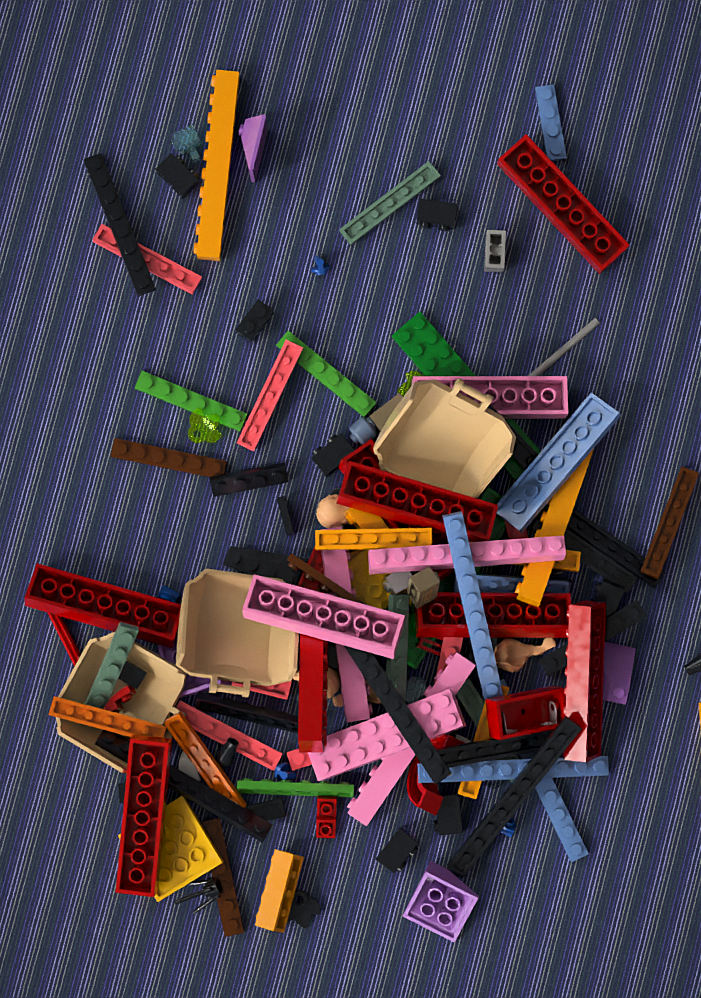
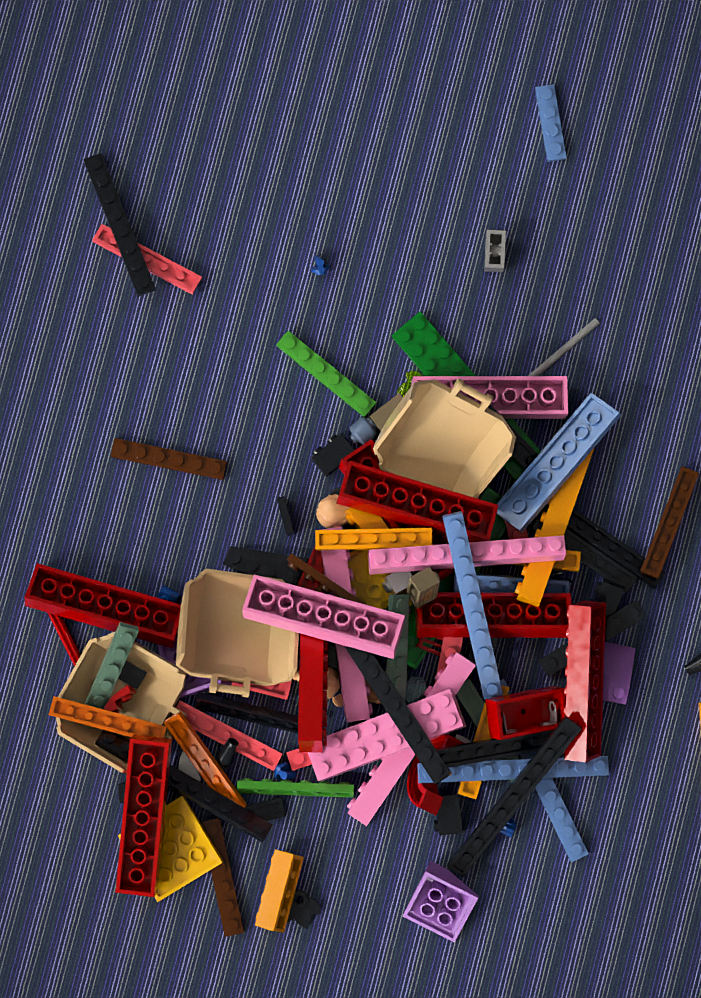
(177, 175): black brick -> none
(187, 141): clear light blue brick -> none
(189, 400): bright green plate -> none
(206, 425): clear neon green plate -> none
(211, 889): black plant -> none
(217, 165): light orange brick -> none
(249, 479): black plate -> none
(253, 138): medium lavender slope -> none
(254, 321): black brick -> none
(270, 395): coral plate -> none
(326, 816): red slope -> none
(389, 203): sand green plate -> none
(397, 851): black brick -> none
(436, 214): black brick -> none
(513, 654): light nougat hair -> none
(563, 204): red brick -> none

